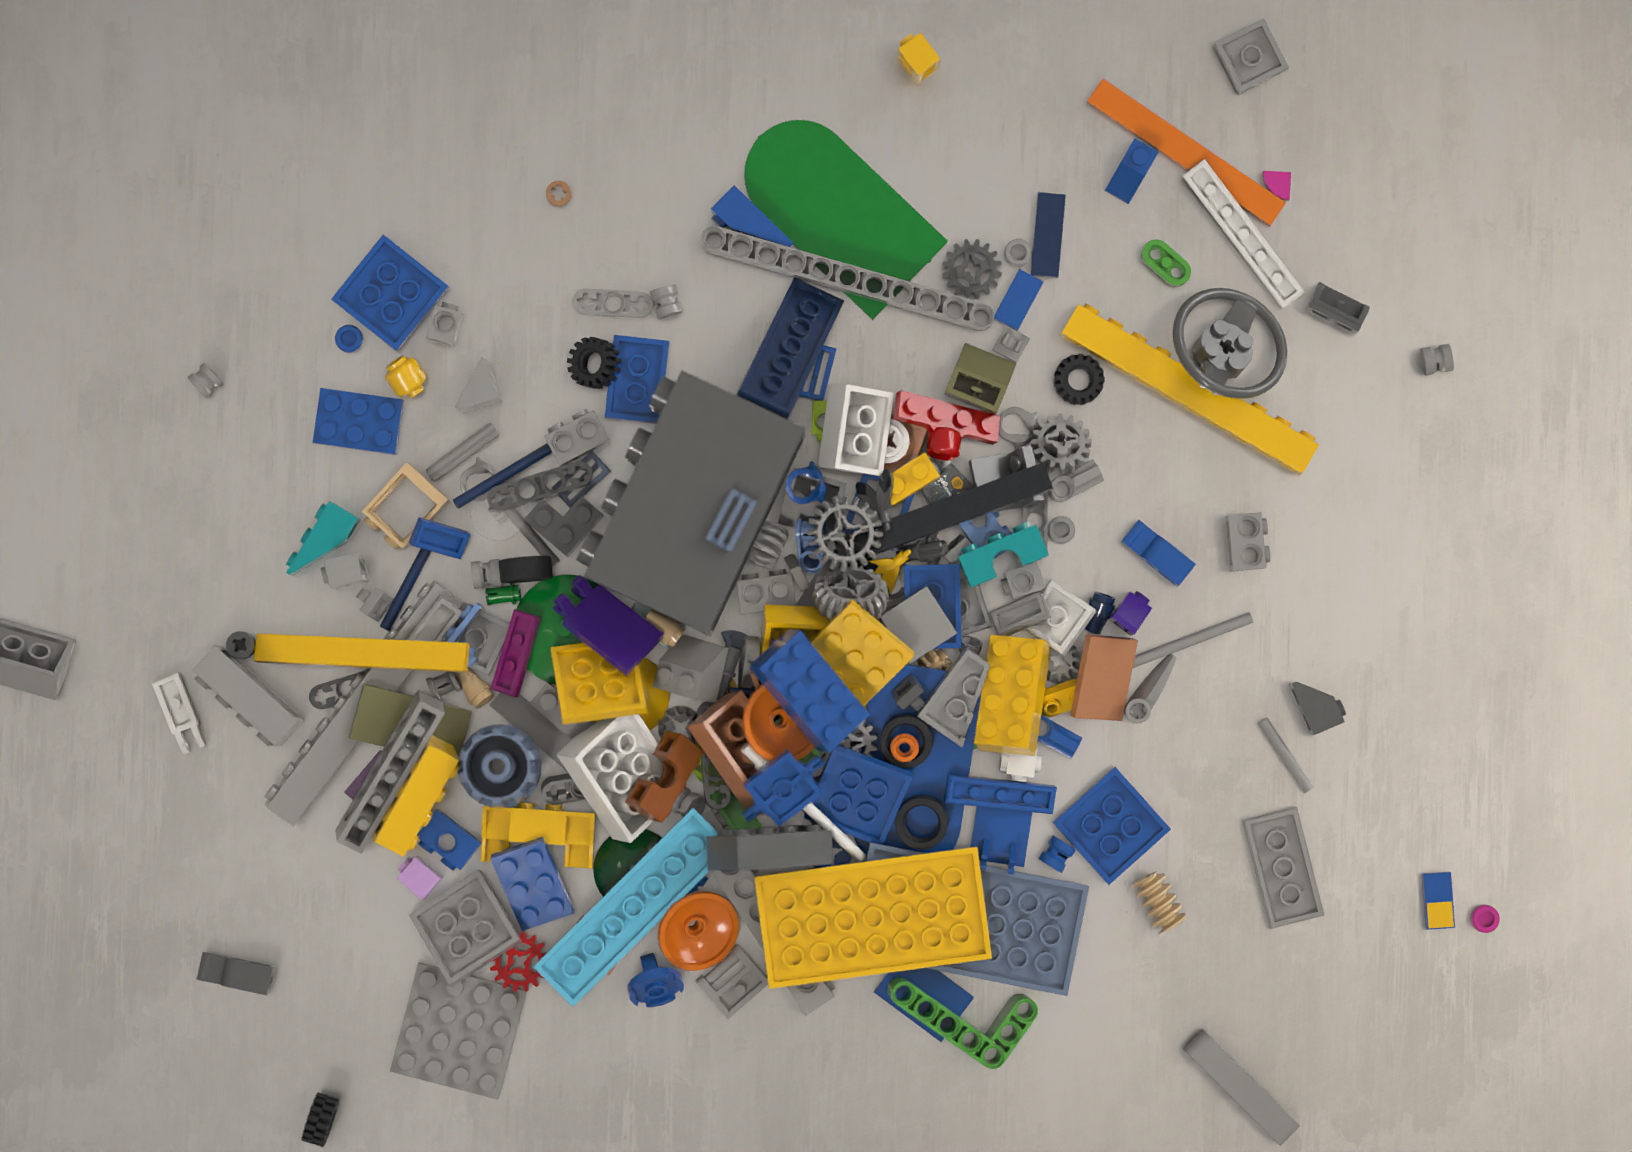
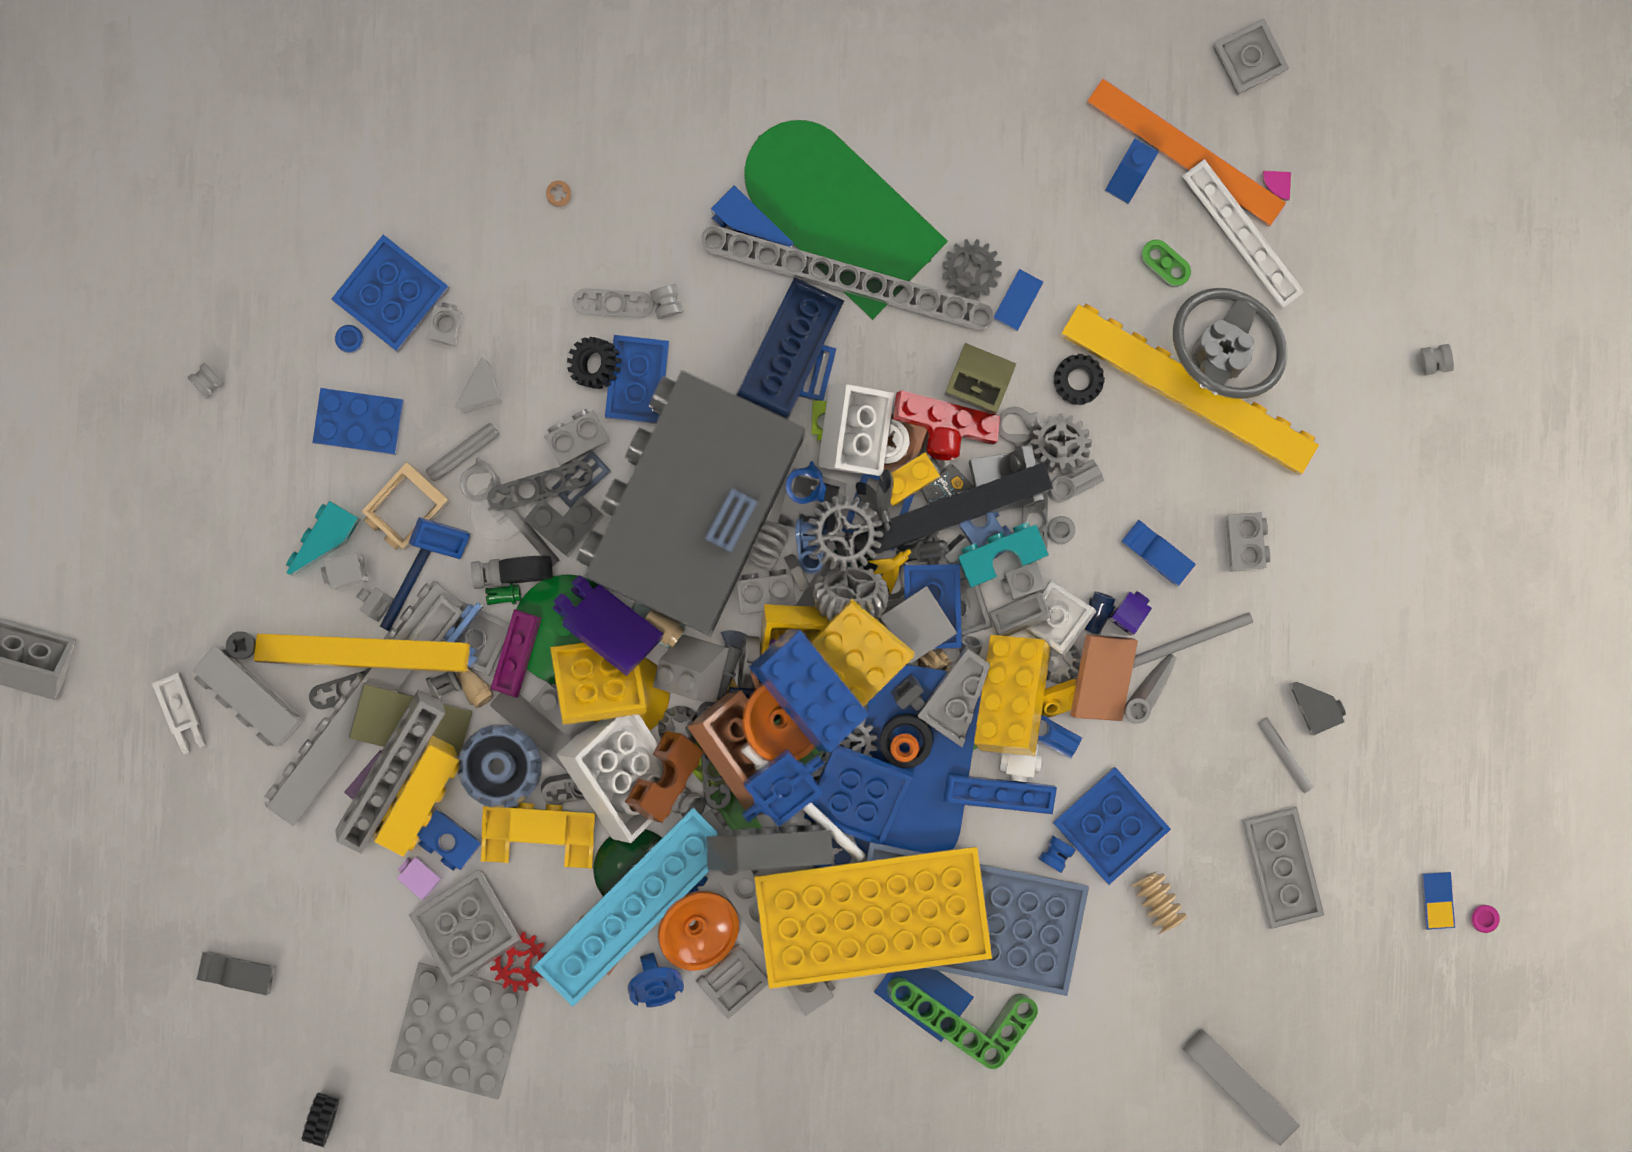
(405, 376): yellow head -> none
(502, 476): dark blue bar -> none
(532, 883): blue plate -> none
(909, 839): black tyre -> none
(918, 57): yellow brick -> none
(1001, 836): blue plate -> none
(1011, 344): light grey tile -> none
(1018, 253): light grey tile -> none
(1048, 235): dark blue tile -> none
(1337, 308): dark grey hinge -> none

